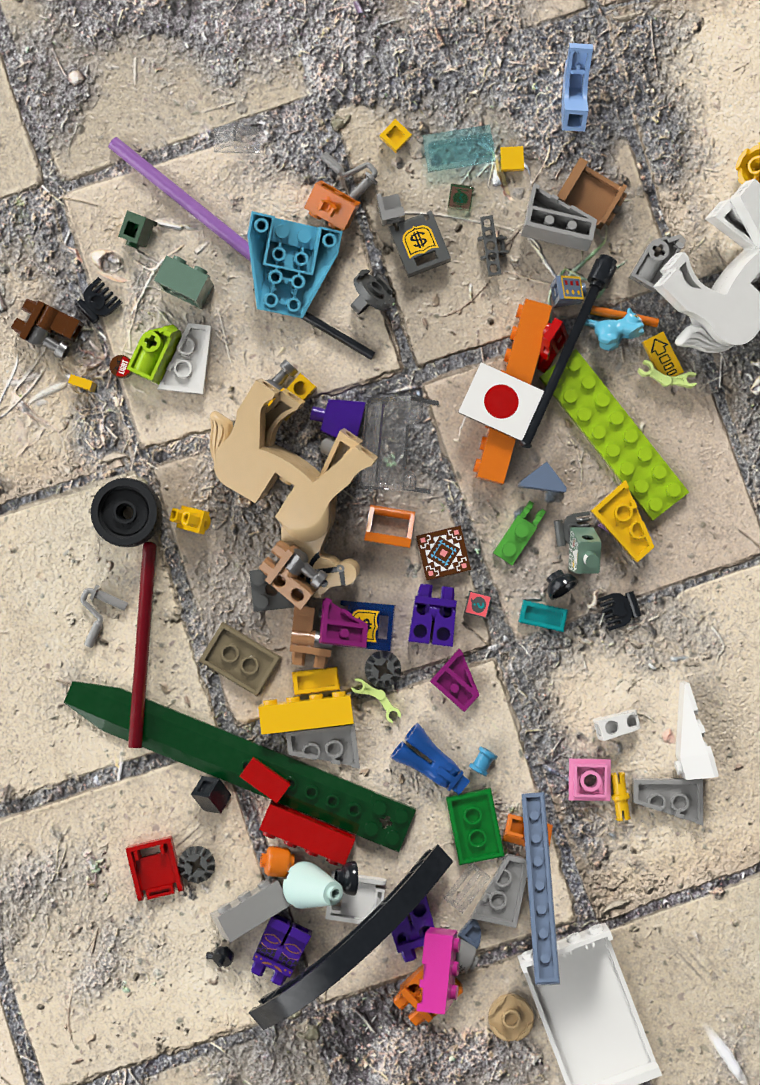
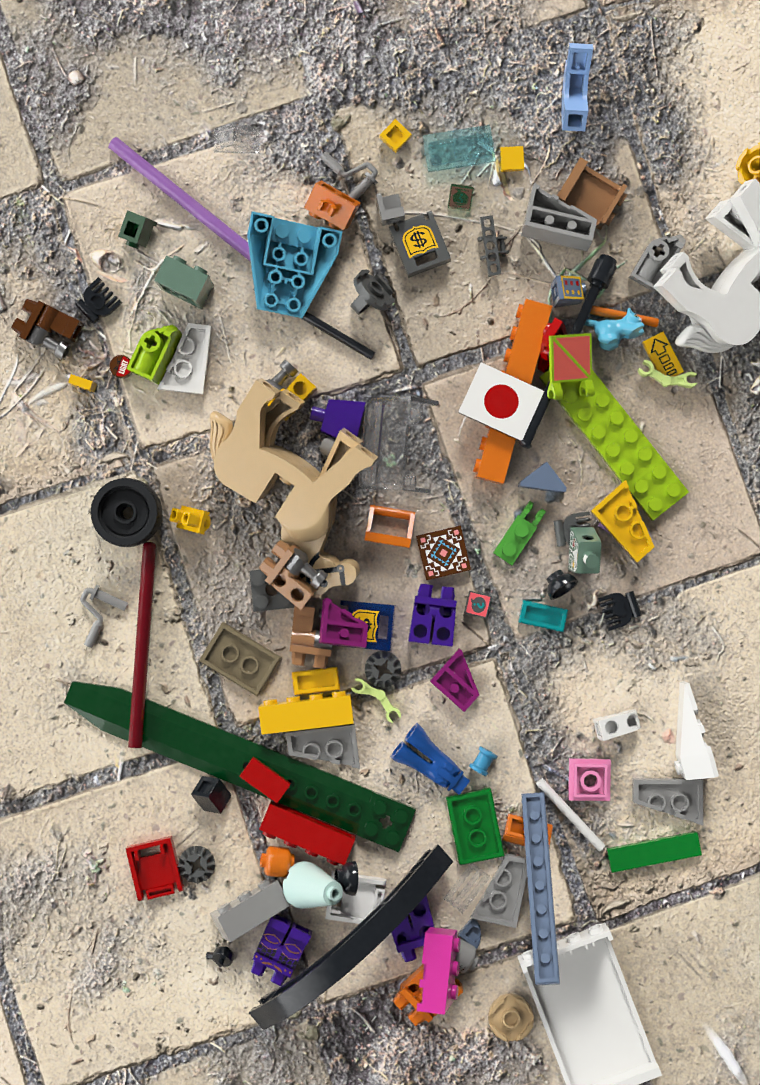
(570, 361): none -> flag
(570, 814): none -> white bar
(620, 796): yellow pin -> none
(654, 851): none -> green tile

